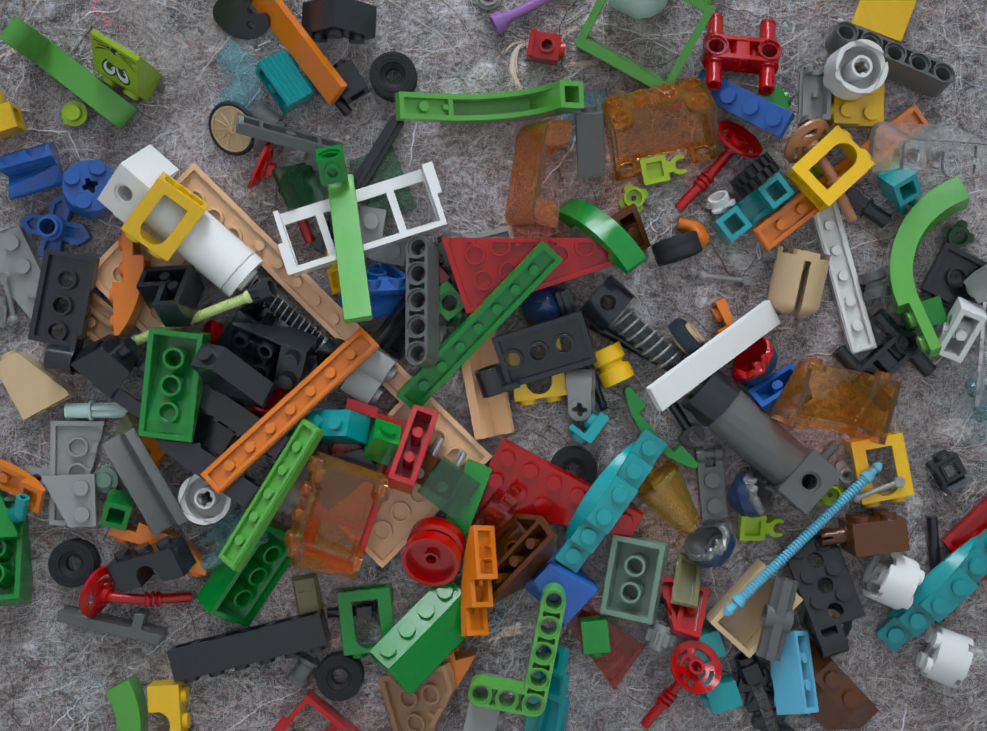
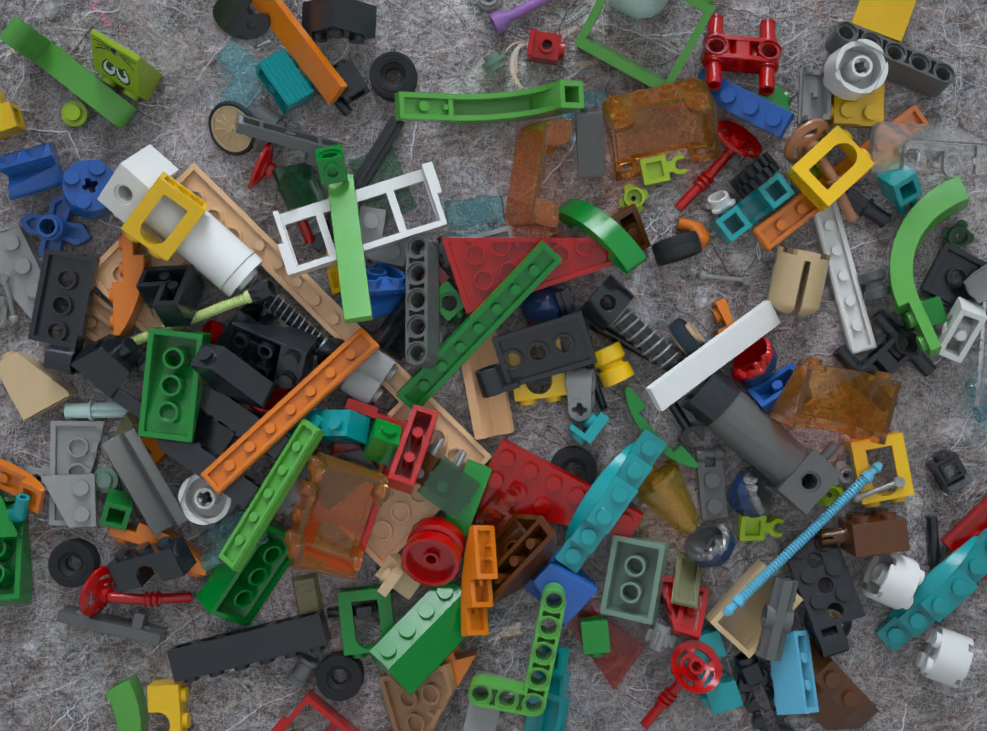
(394, 576): none -> tan brick
(474, 212): none -> clear light blue slope
(493, 61): none -> sand green plate

